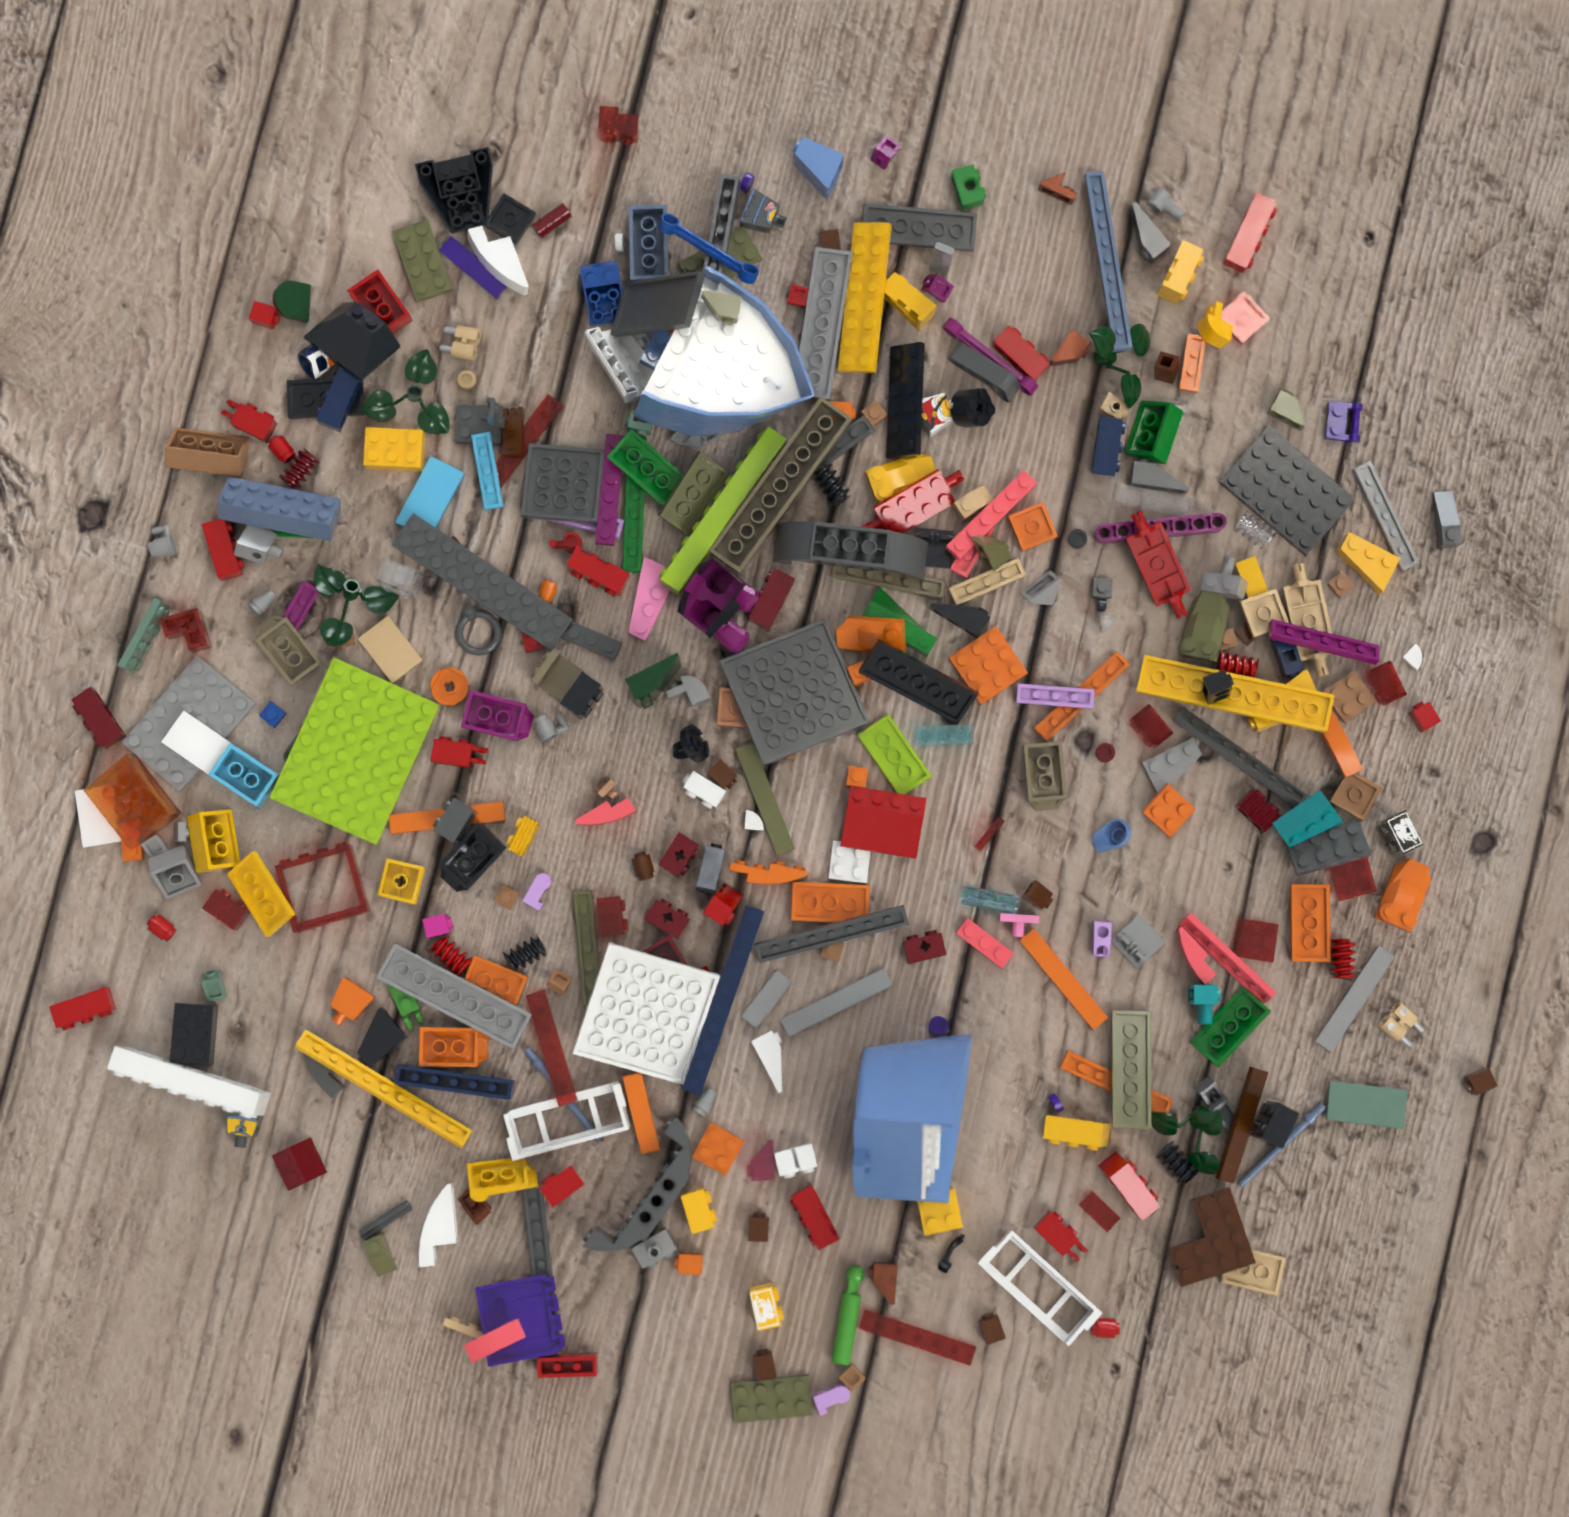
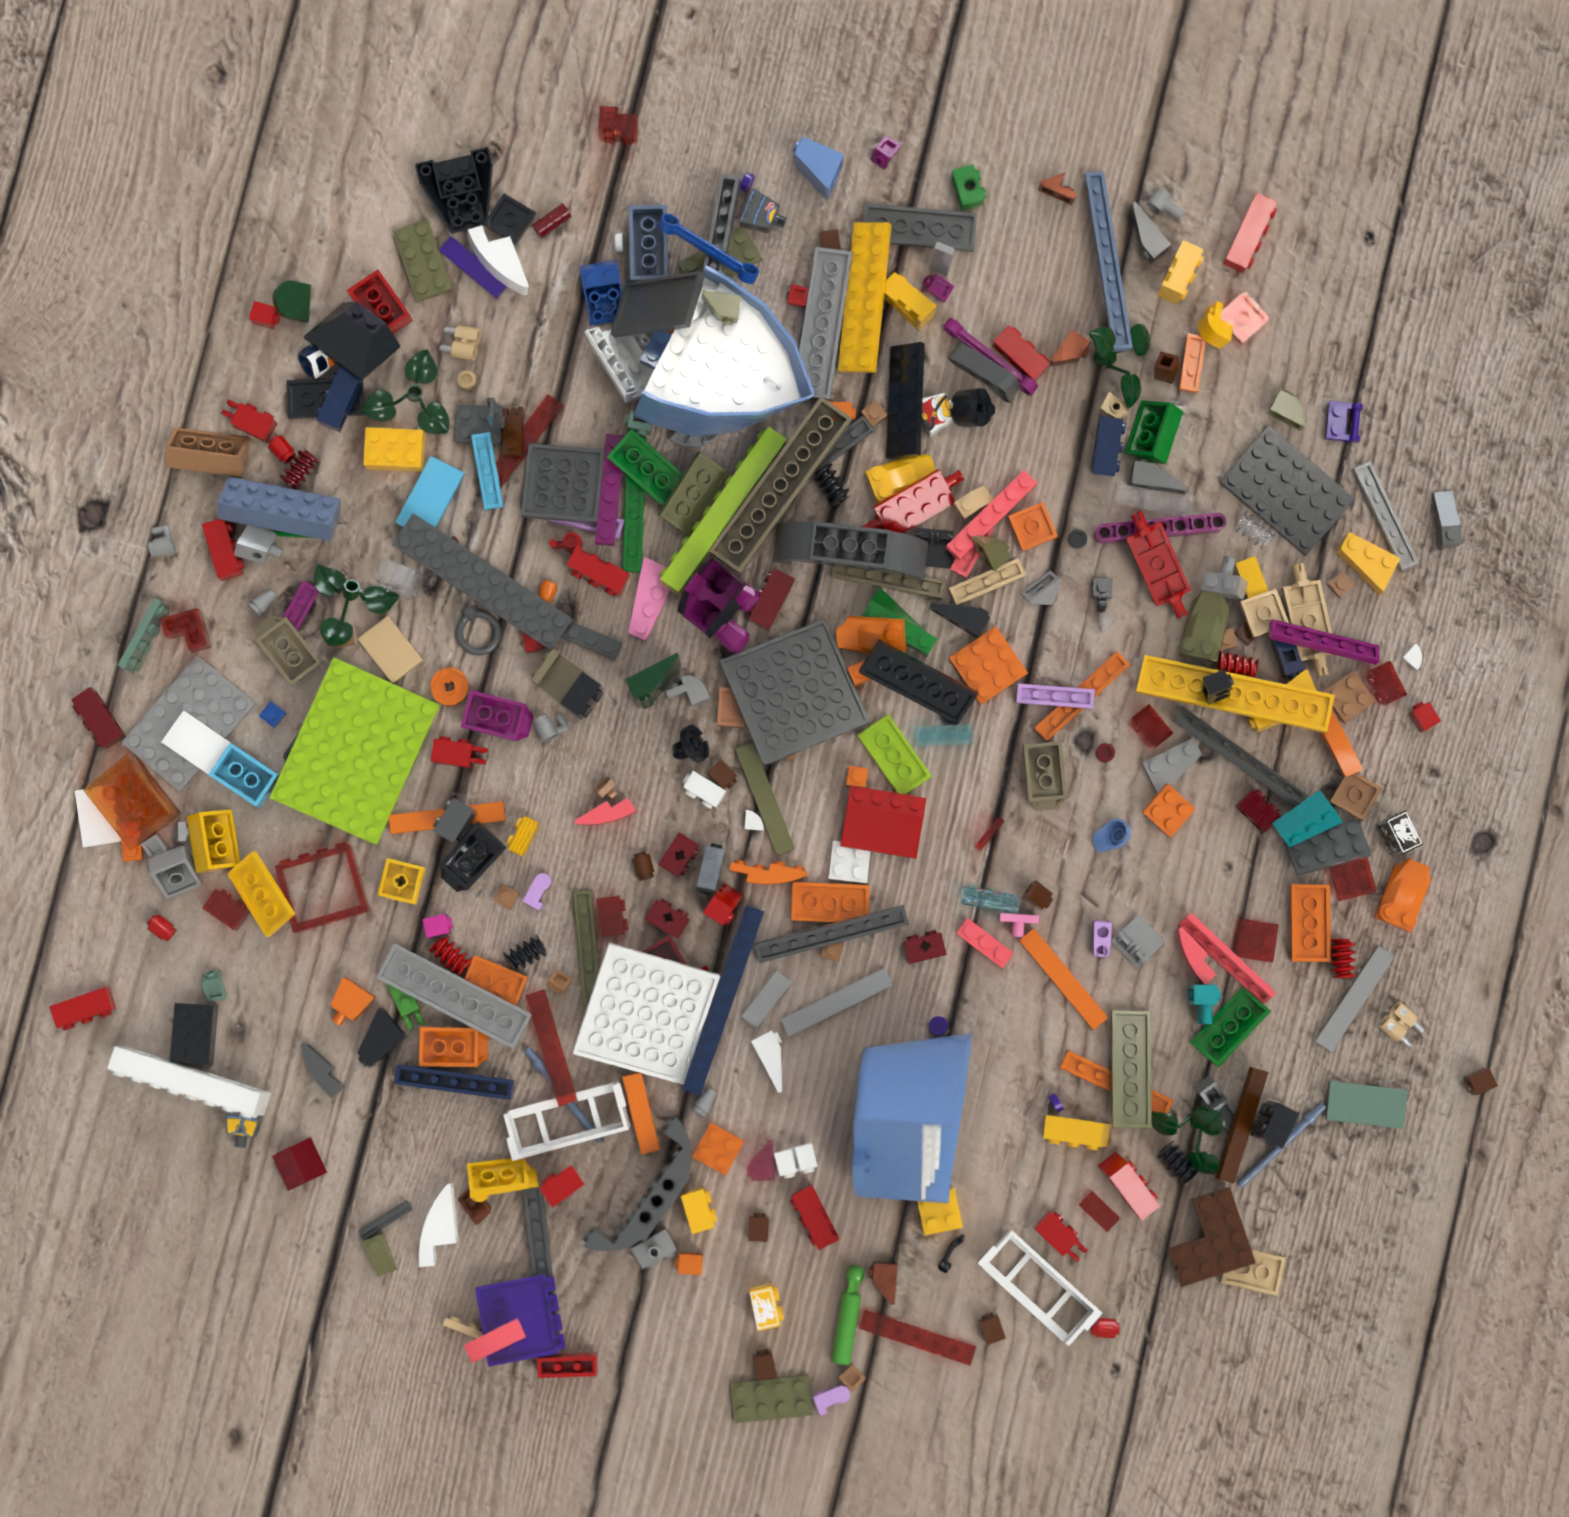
(383, 1089): yellow plate -> none

